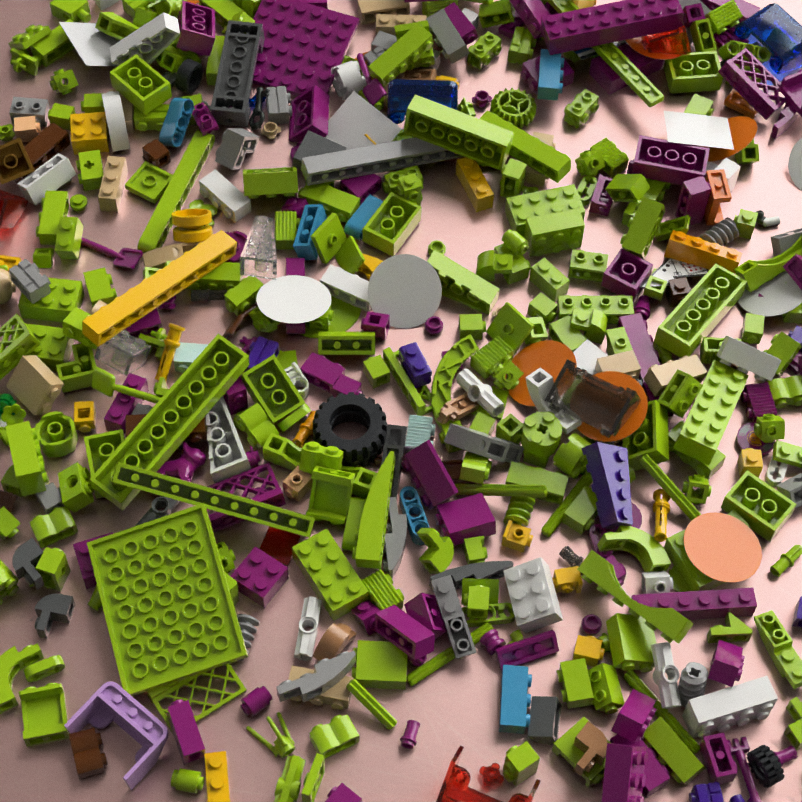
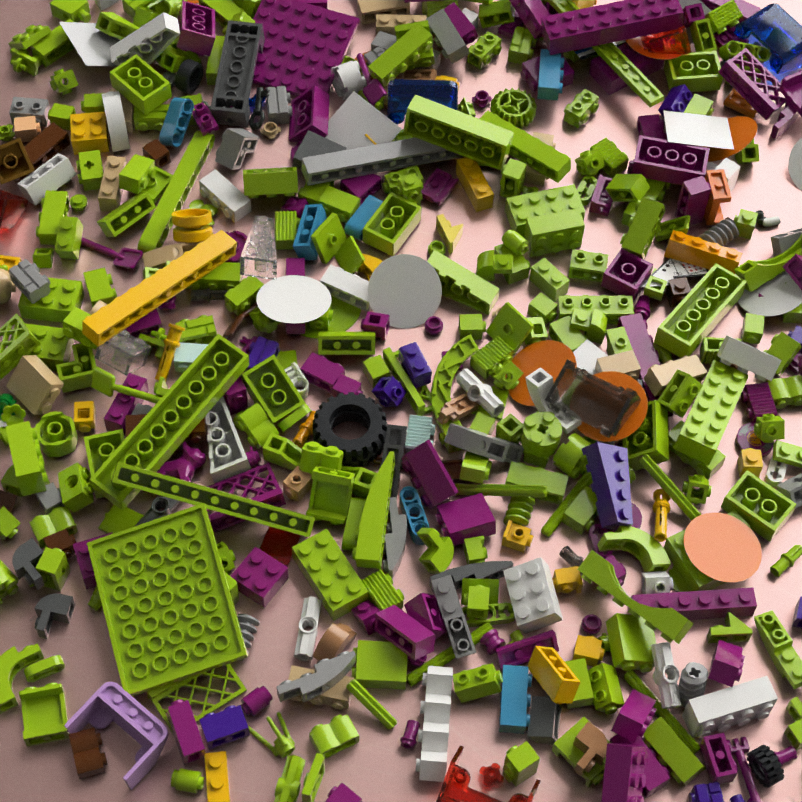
(62, 541): none -> reddish brown brick
(119, 520): none -> lime piece
(126, 214): none -> lime brick
(137, 174): none -> lime brick
(198, 330): none -> lime brick
(224, 726): none -> dark purple brick
(389, 391): none -> dark purple brick
(436, 724): none -> white brick
(438, 186): none -> magenta plate
(449, 234): none -> light yellow slope
(477, 682): none -> lime brick
(553, 675): none -> yellow brick
(651, 126): none -> magenta brick
(676, 100): none -> dark purple brick

